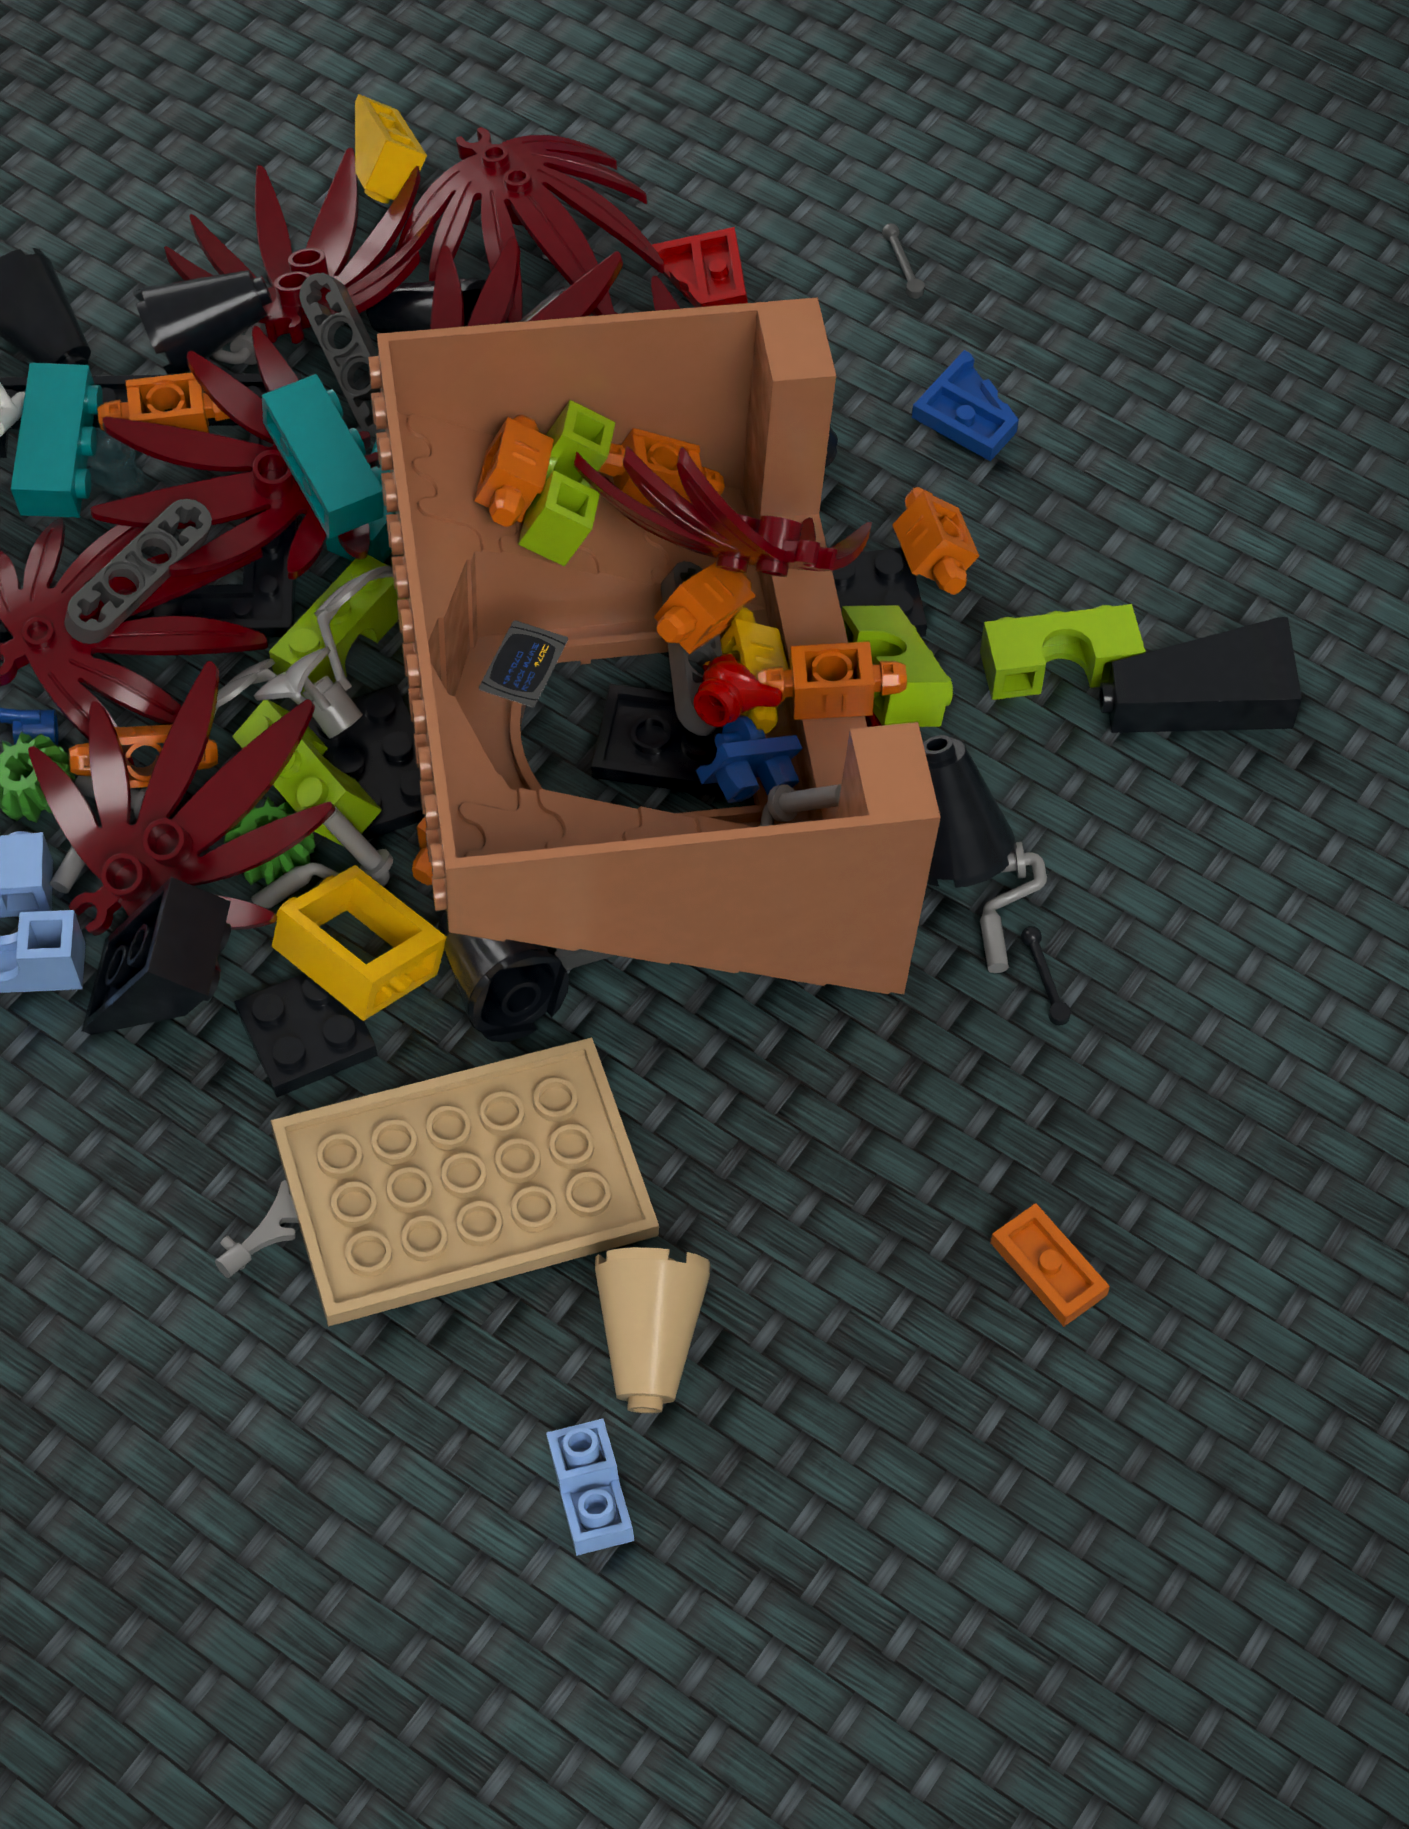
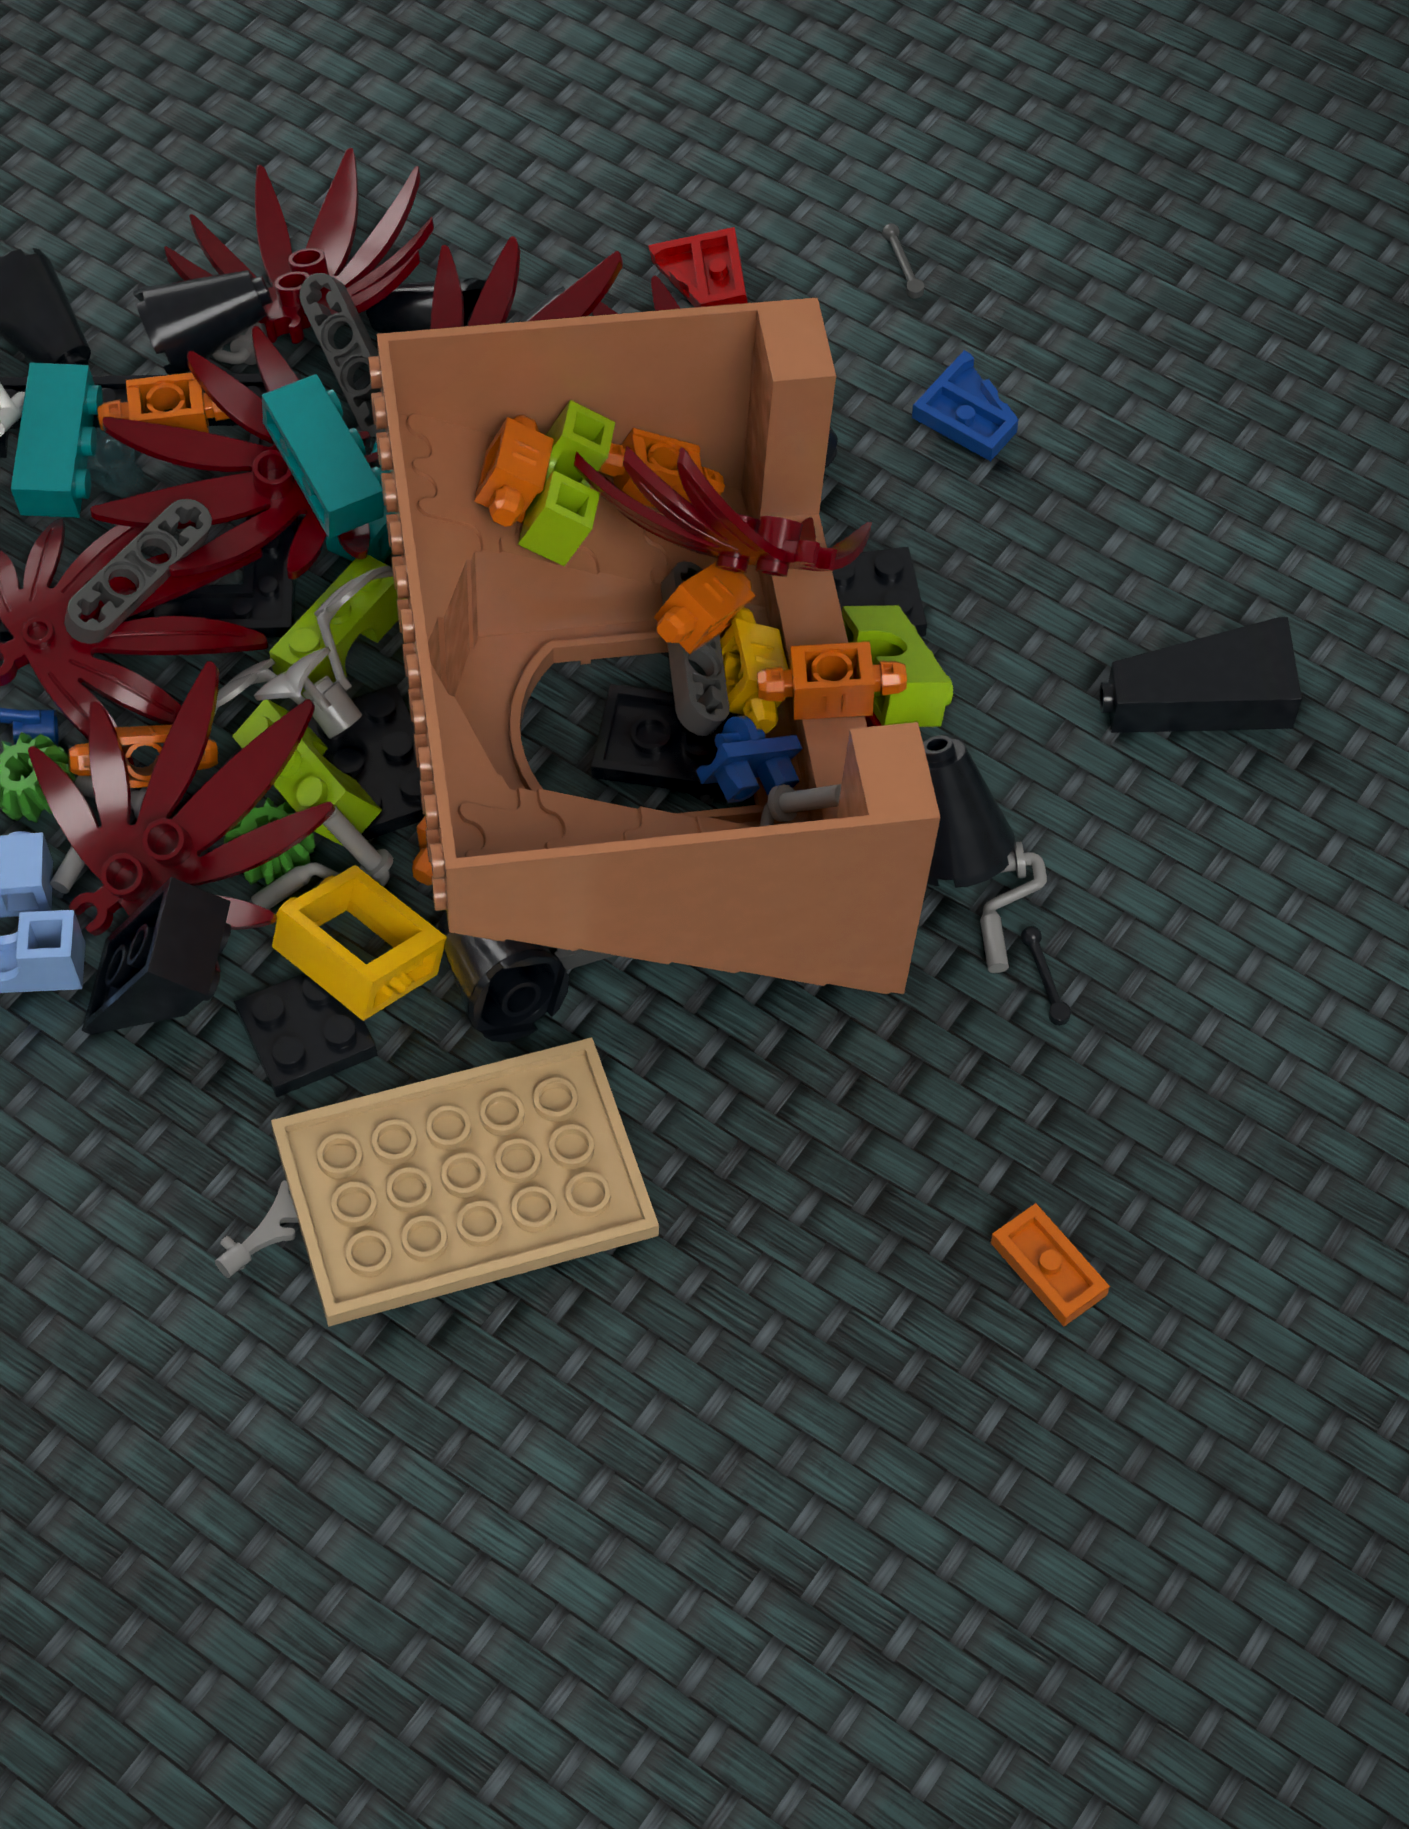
(383, 149): yellow slope -> none
(515, 189): dark red plant -> none
(523, 663): sticker -> none
(590, 1487): light blue slope -> none
(649, 1320): tan cone -> none
(731, 690): red animal -> none
(935, 540): orange piece -> none
(1018, 648): lime arch -> none

